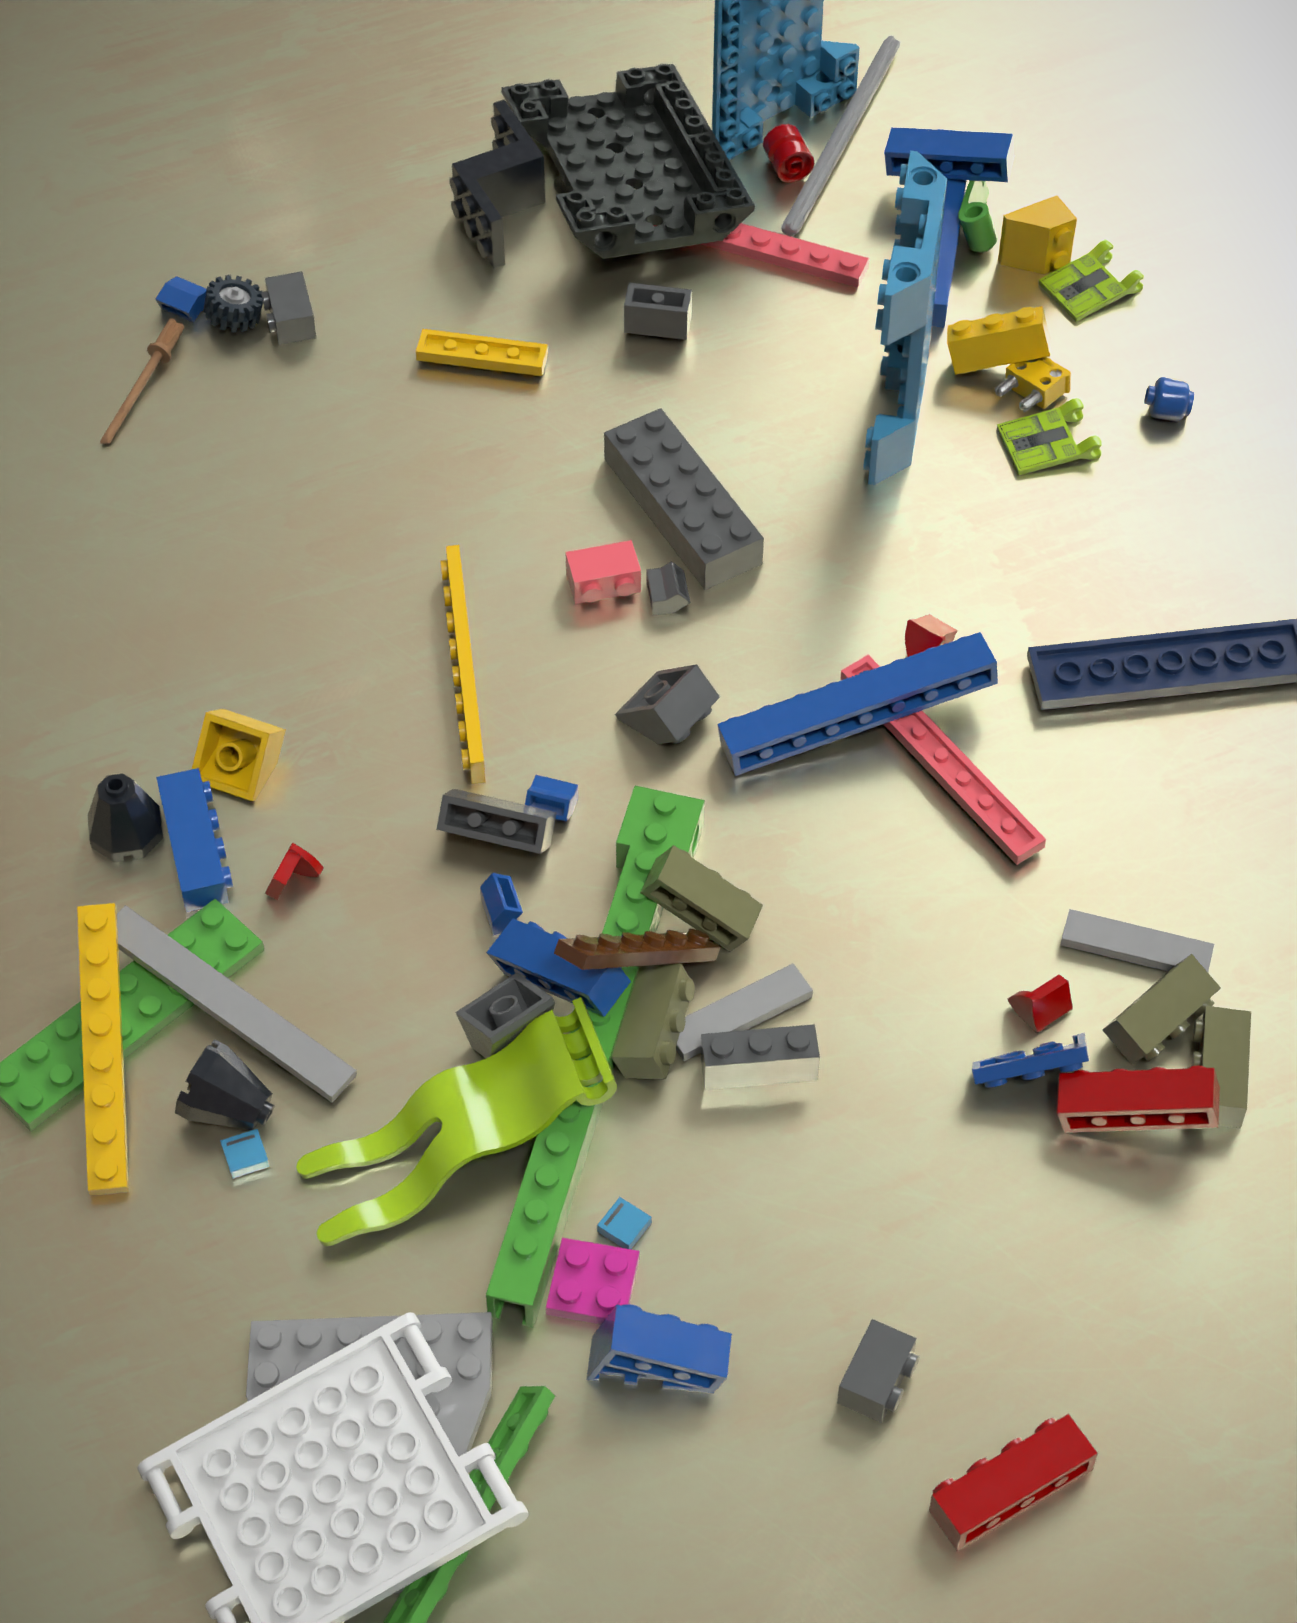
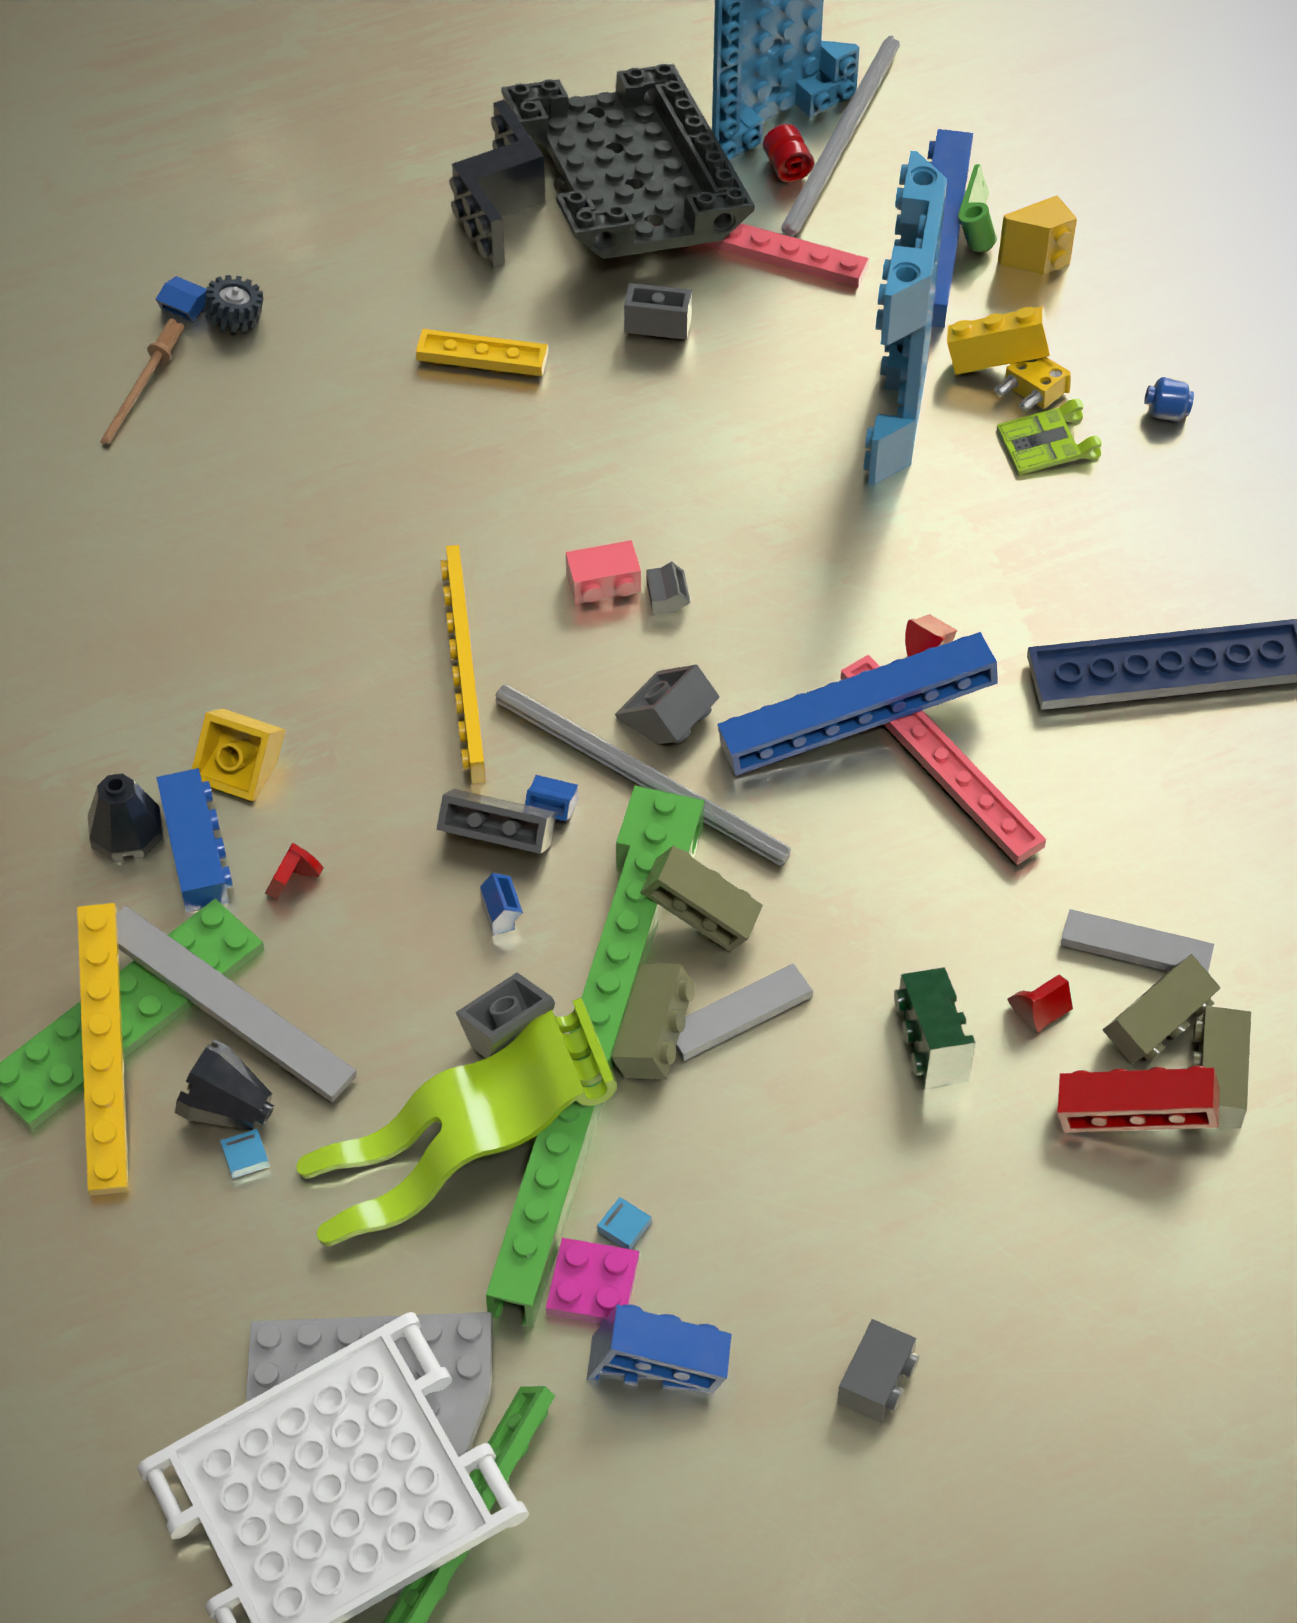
(289, 307): dark grey brick -> none
(530, 952): blue brick -> none
(637, 950): reddish brown plate -> none
(639, 772): none -> light grey axle
(683, 499): dark grey brick -> none
(759, 1057): dark grey brick -> none
(934, 1028): none -> dark green wedge
(953, 152): blue brick -> none
(1012, 1481): red brick -> none
(1047, 1056): blue wing -> none
(1087, 285): lime flag -> none

